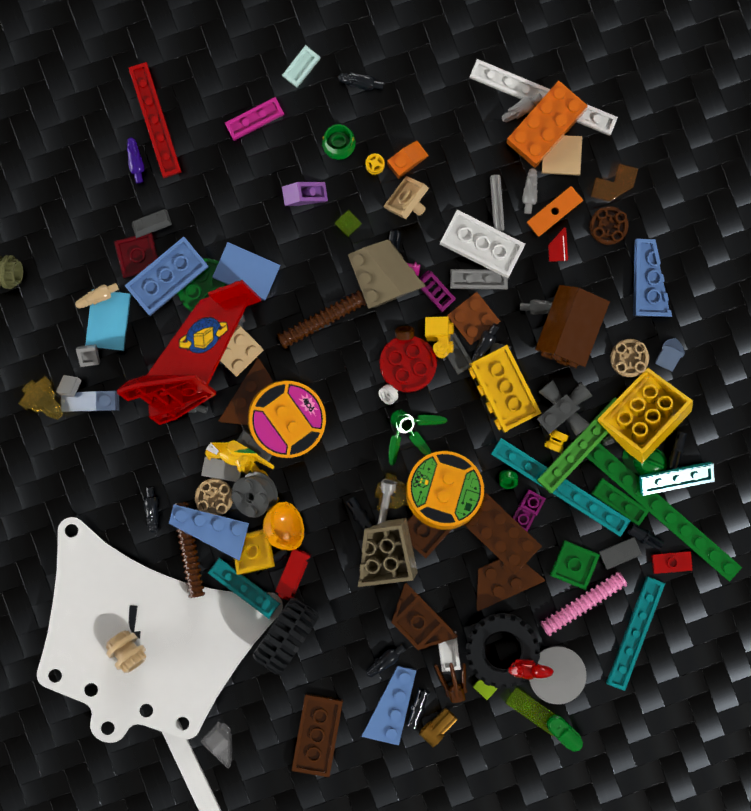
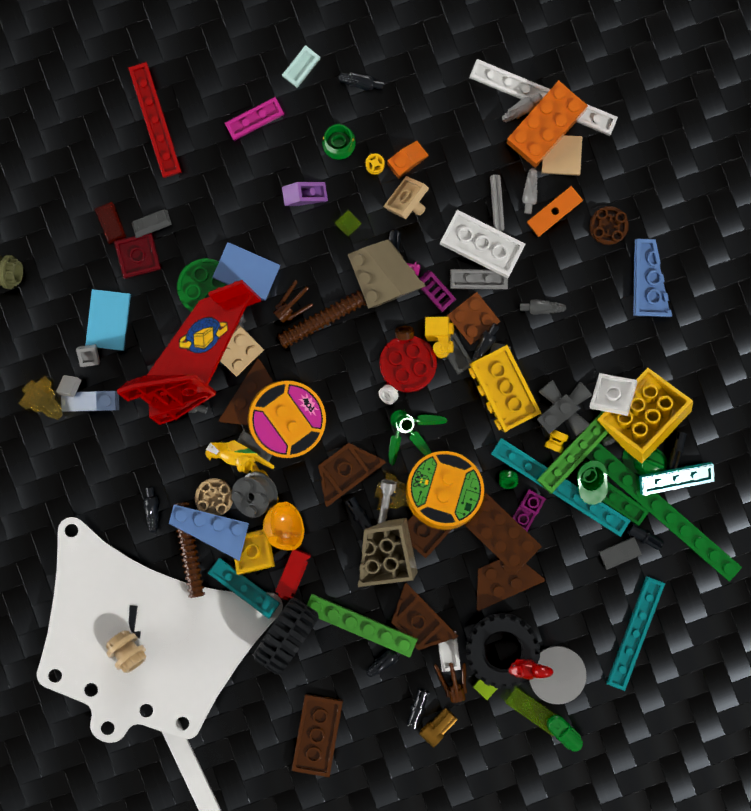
(98, 295): tan piece -> none
(110, 222): none -> clear red tile
(135, 160): dark purple piece -> none
(166, 276): medium blue plate -> none
(219, 469): light grey tile -> none
(219, 743): clear slope -> none
(284, 311): none -> reddish brown plant
(346, 470): none -> reddish brown wing
(363, 626): none -> bright green plate
(389, 716): medium blue wing -> none
(558, 247): red sticker -> none
(572, 326): reddish brown brick -> none
(574, 565): green tile -> none
(582, 604): bright pink piece -> none
(592, 482): none -> green piece
(609, 190): clear orange tile -> none
(613, 394): none -> white tile
(629, 357): tan tile -> none
(670, 354): sand blue tile -> none
(672, 562): red plate -> none

